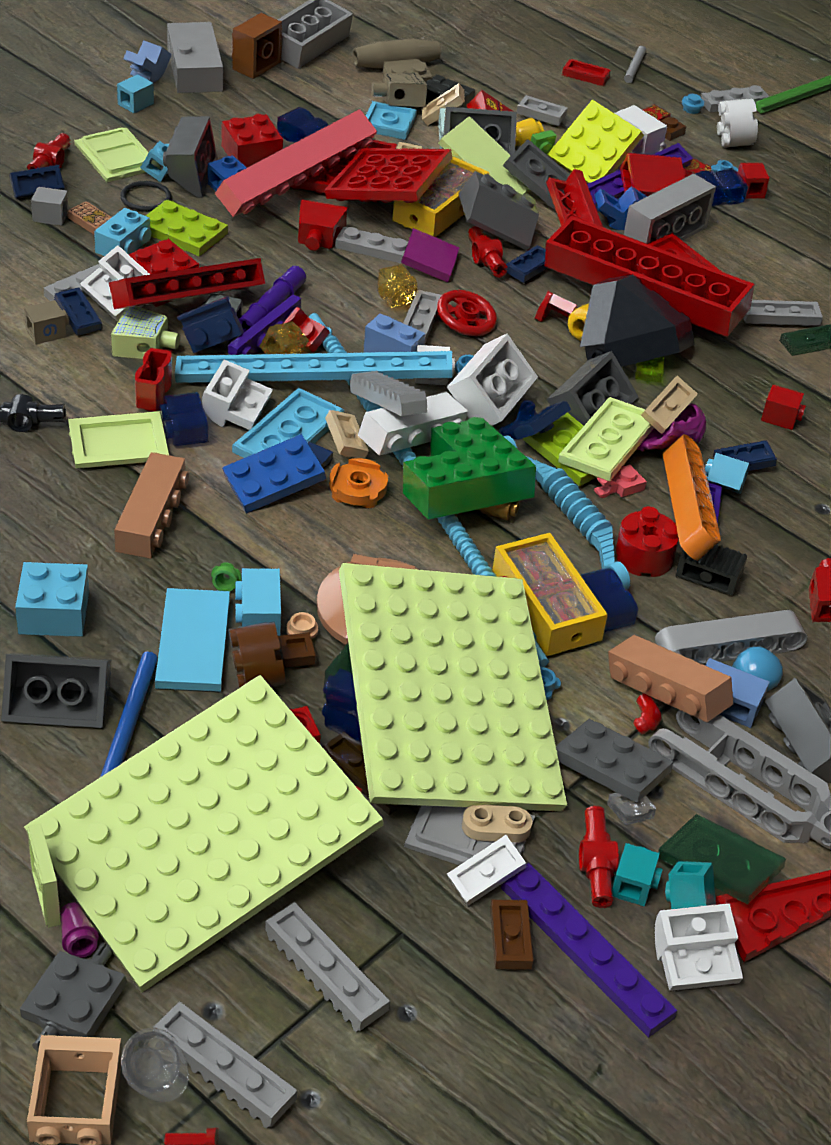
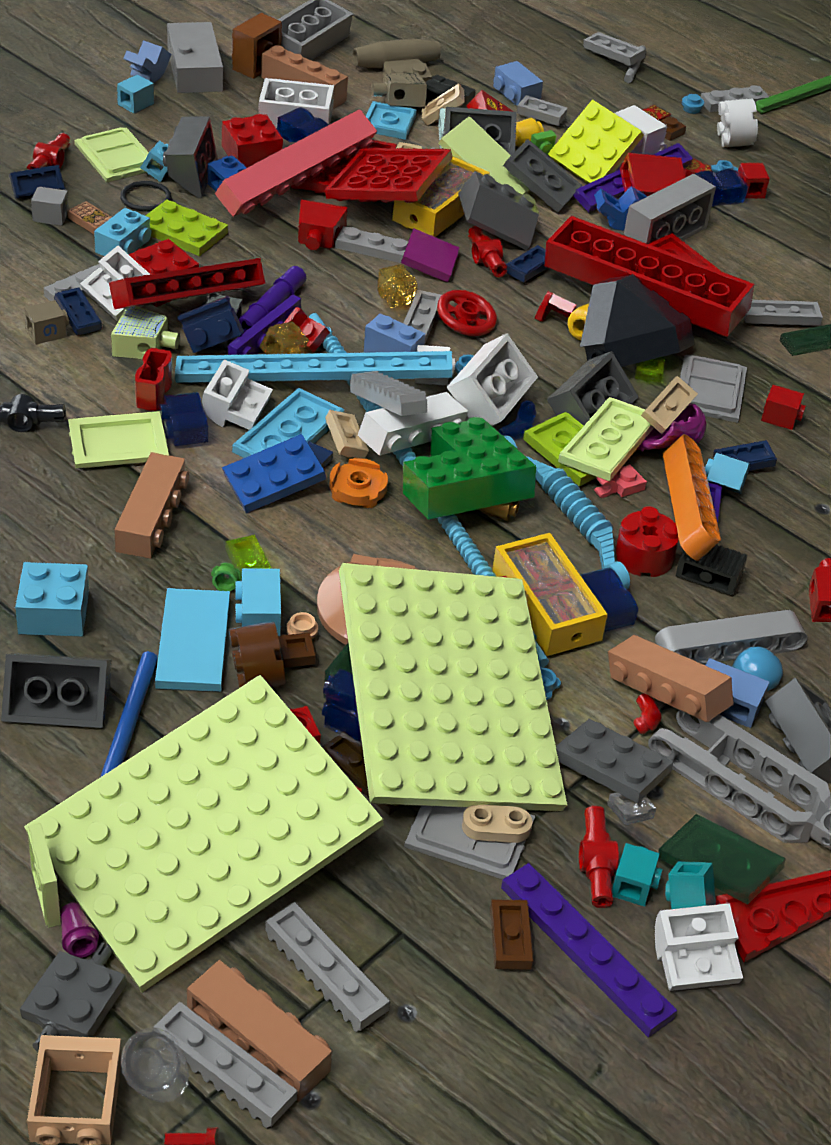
(246, 553): none -> clear neon green plate
(260, 1027): none -> nougat brick
(285, 95): none -> white brick
(286, 65): none -> nougat brick
(486, 870): white plate -> none
(516, 82): none -> medium blue brick
(542, 421): dark blue plate -> none
(576, 197): red fence -> none
(586, 72): red tile -> none
(614, 48): none -> light grey plate
(717, 384): none -> light grey piece

